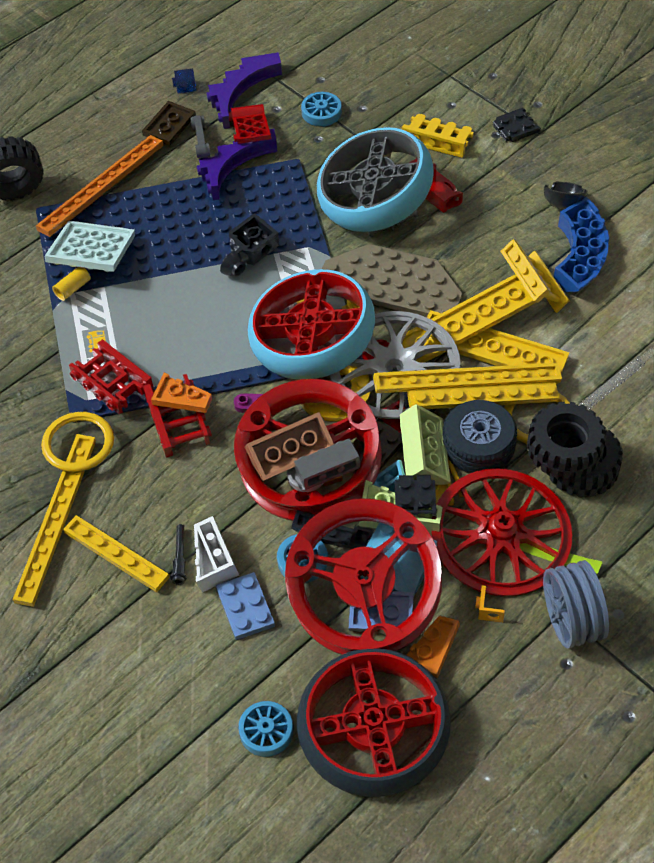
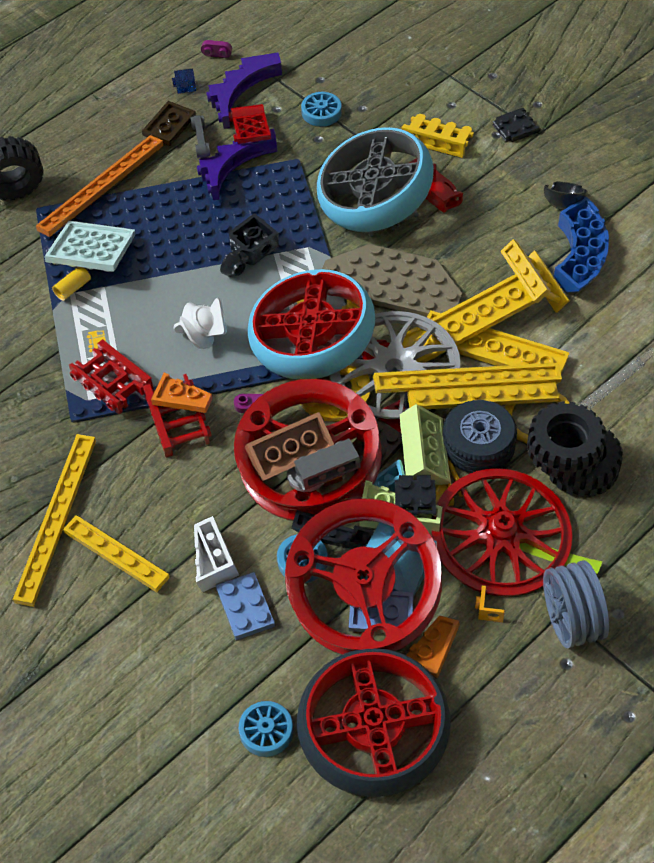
(80, 466): yellow wedge -> none
(178, 576): black pin -> none
(202, 323): none -> white helmet
(216, 49): none -> magenta plate

